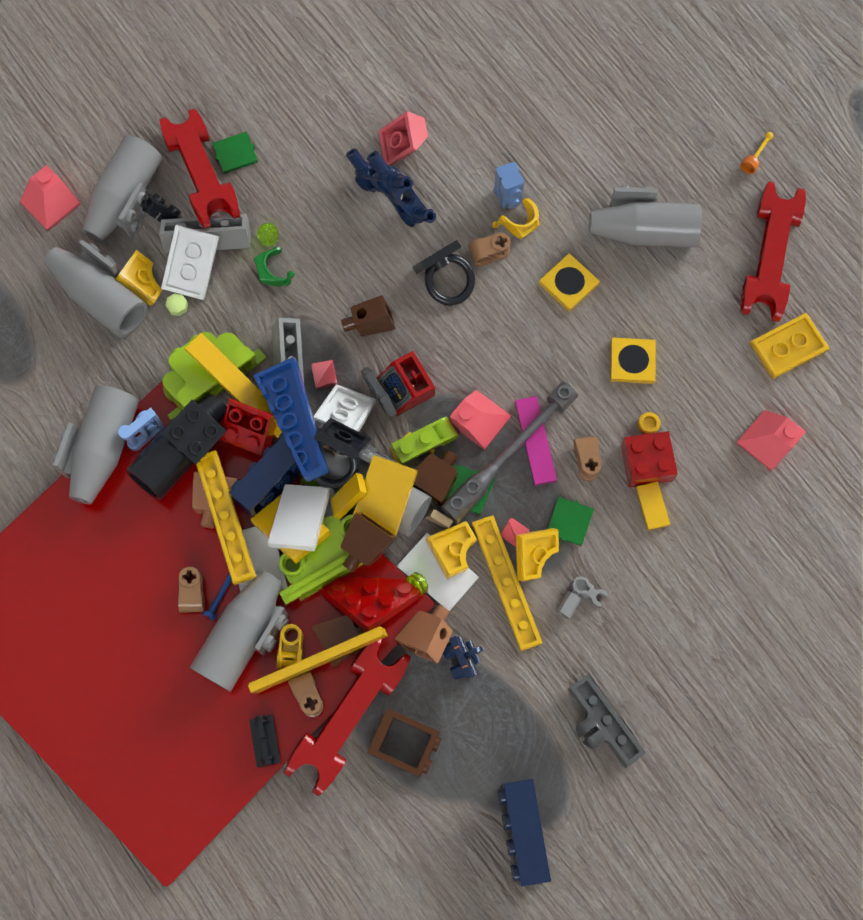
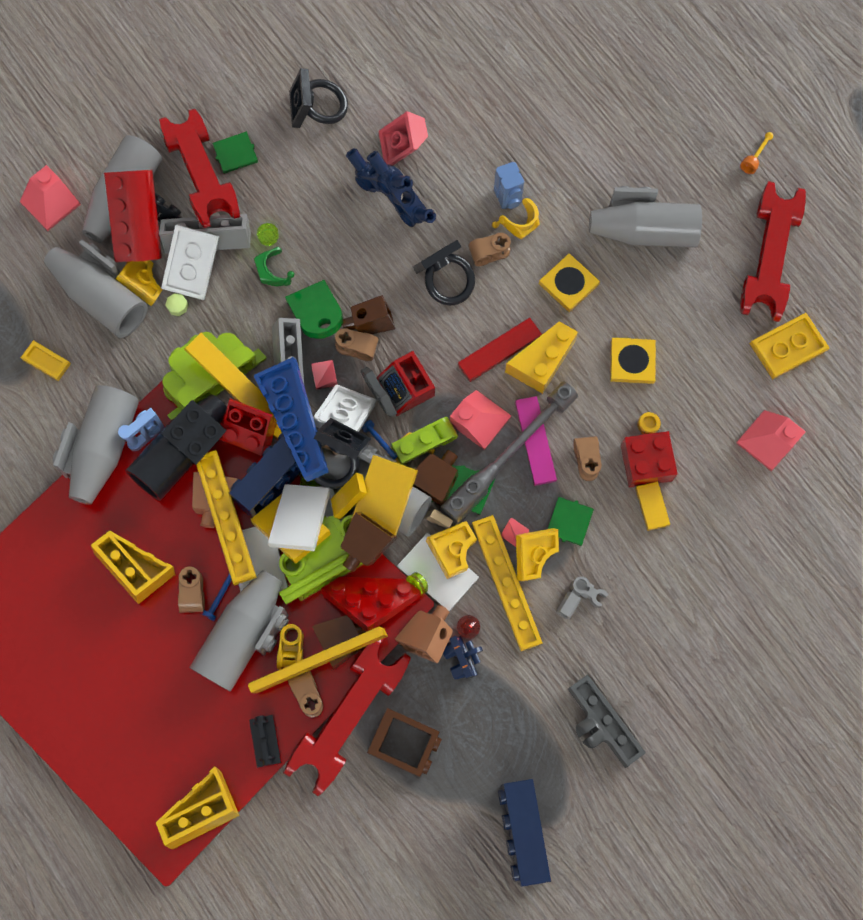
(45, 360): none -> yellow tile
(132, 567): none -> yellow wedge
(133, 215): none -> red brick
(200, 811): none -> yellow wedge
(302, 100): none -> black tile
(314, 308): none -> green tile
(358, 344): none -> medium nougat piece
(369, 427): none -> blue piece
(468, 627): none -> clear red tile
(499, 349): none -> red tile
(543, 357): none -> yellow wedge

